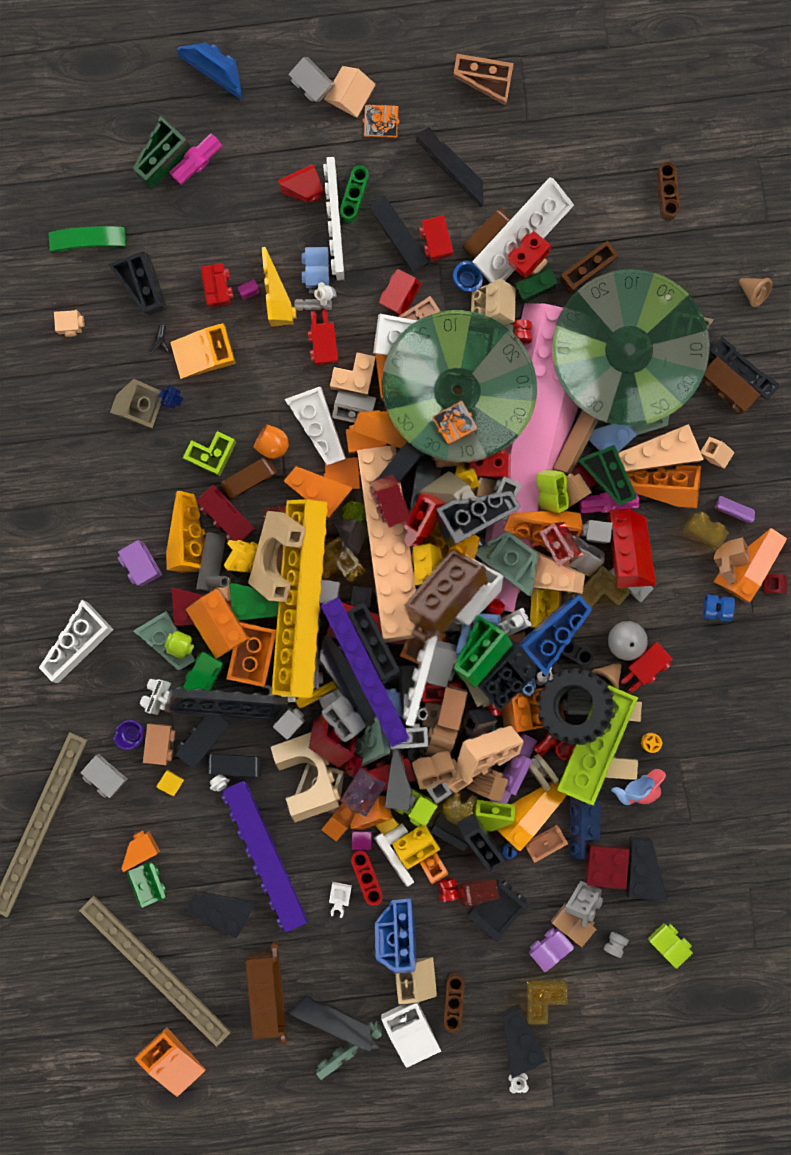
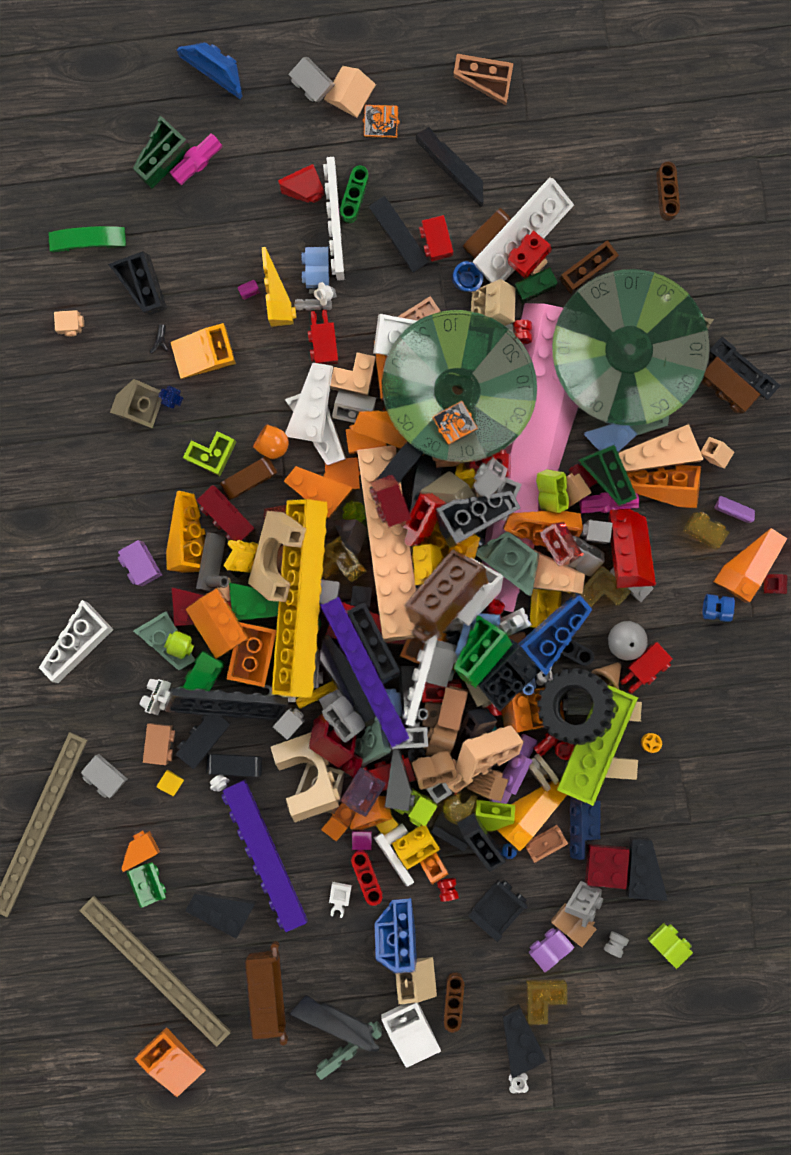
(129, 735): dark purple hair -> none
(216, 285): red brick -> none
(311, 408): none -> white wing
(400, 292): brick -> none
(476, 892): clear red brick -> none
(489, 477): none -> light grey brick
(575, 443): medium nougat tile -> none
(642, 790): light blue hair -> none
(731, 555): medium nougat brick -> none
(756, 289): medium nougat hat -> none

